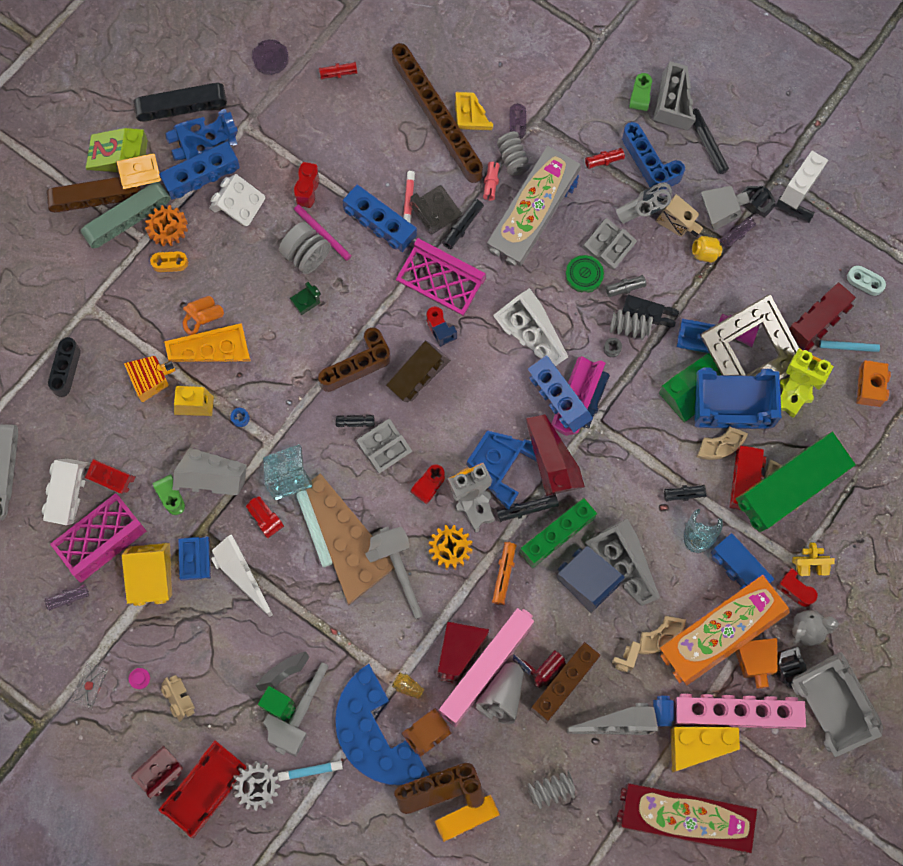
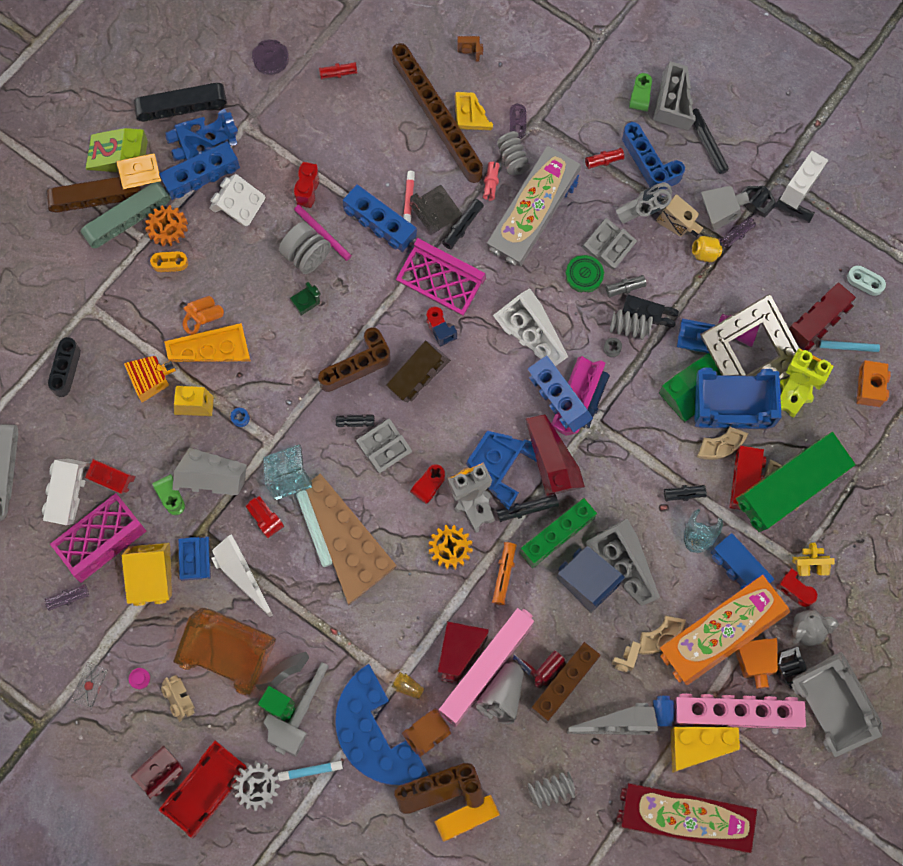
(225, 648): none -> clear orange windscreen
(390, 544): light grey piece -> none
(470, 44): none -> dark orange bracket

